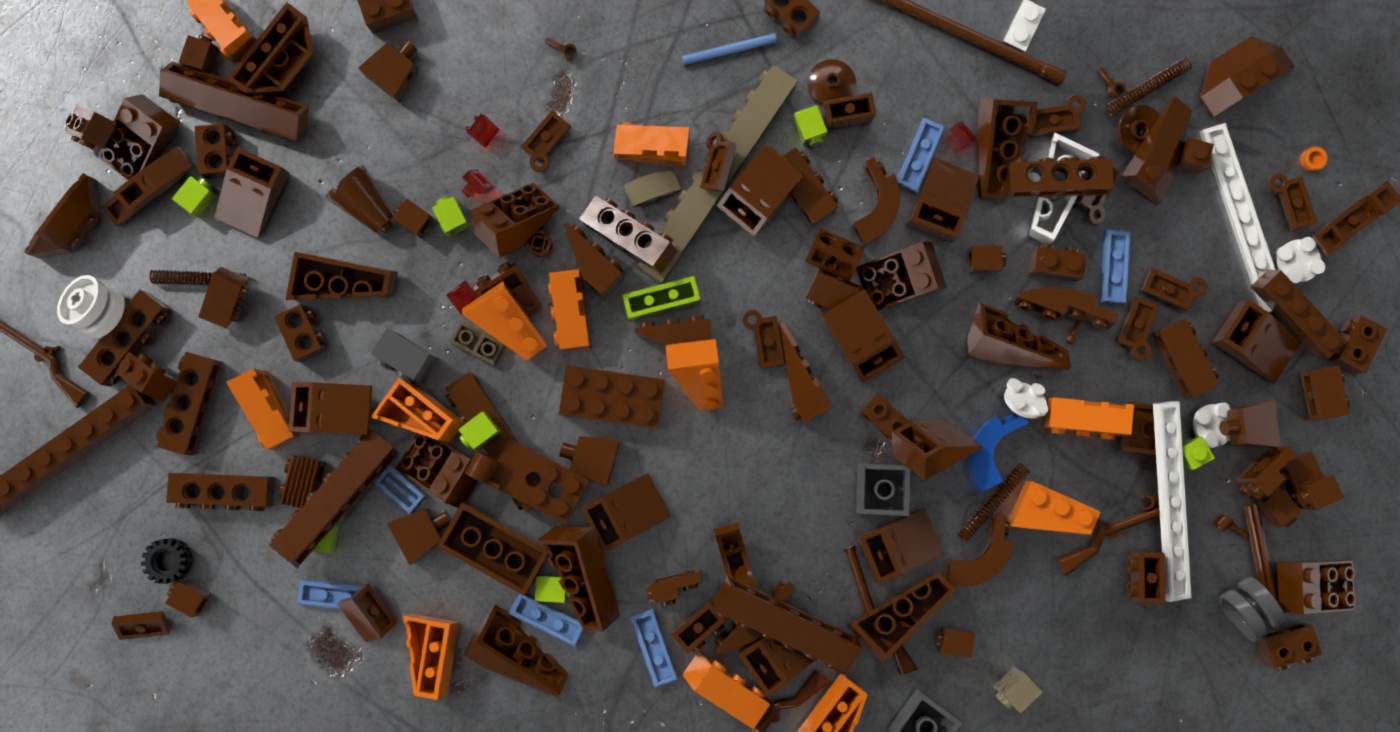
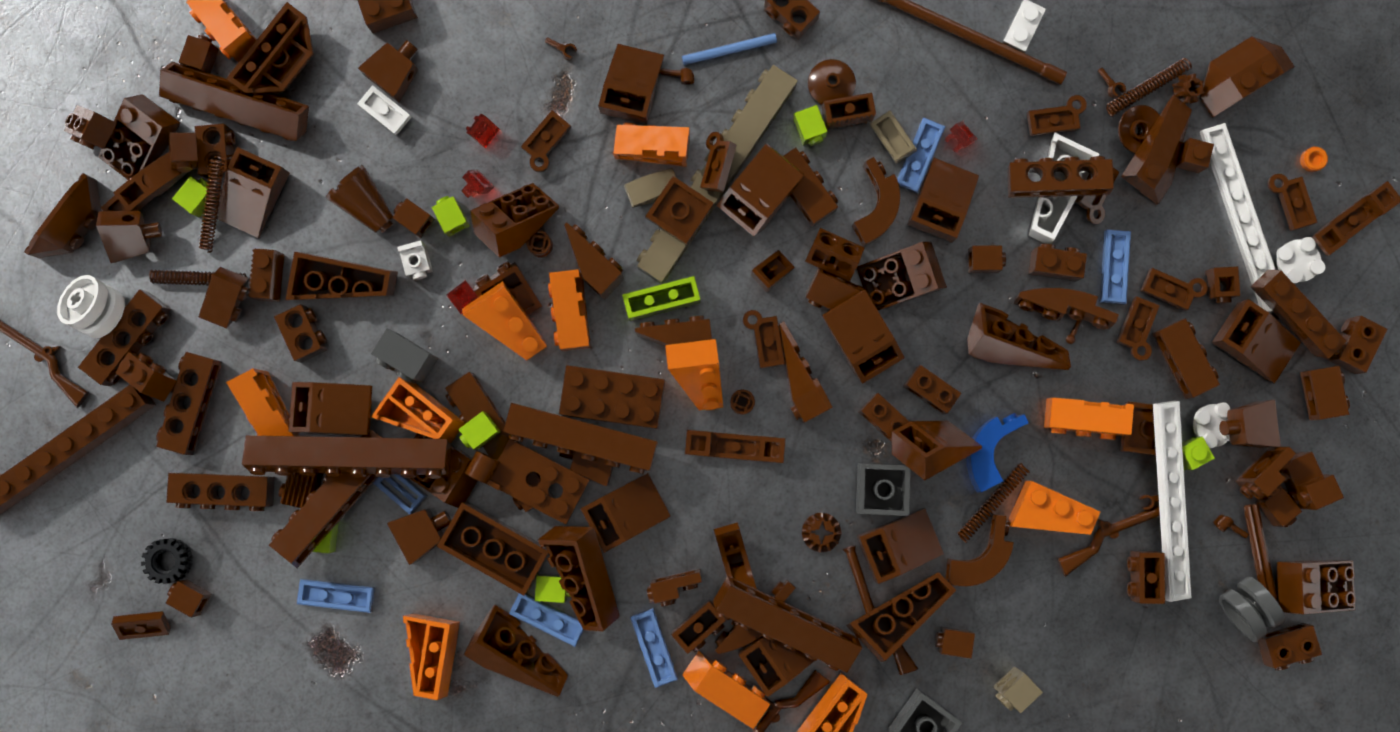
(125, 234): none -> reddish brown torso
(183, 151): none -> reddish brown brick
(209, 204): none -> reddish brown piece
(266, 275): none -> reddish brown brick
(346, 455): none -> reddish brown brick
(367, 614): reddish brown panel -> none
(384, 110): none -> white plate
(412, 250): none -> white brick
(476, 342): dark tan slope -> none
(580, 436): none -> reddish brown brick
(631, 84): none -> reddish brown slope
(655, 256): brick -> none
(679, 210): none -> reddish brown plate
(686, 75): none -> reddish brown hand
(735, 446): none -> reddish brown slope
(741, 405): none -> reddish brown wheel
(772, 270): none -> reddish brown slope
(830, 524): none -> reddish brown gear
(893, 137): none -> dark tan tile
(932, 390): none -> reddish brown brick
(1001, 139): reddish brown wedge -> none
(1025, 399): white piece -> none
(1188, 88): none -> reddish brown gear
(1228, 278): none -> reddish brown brick

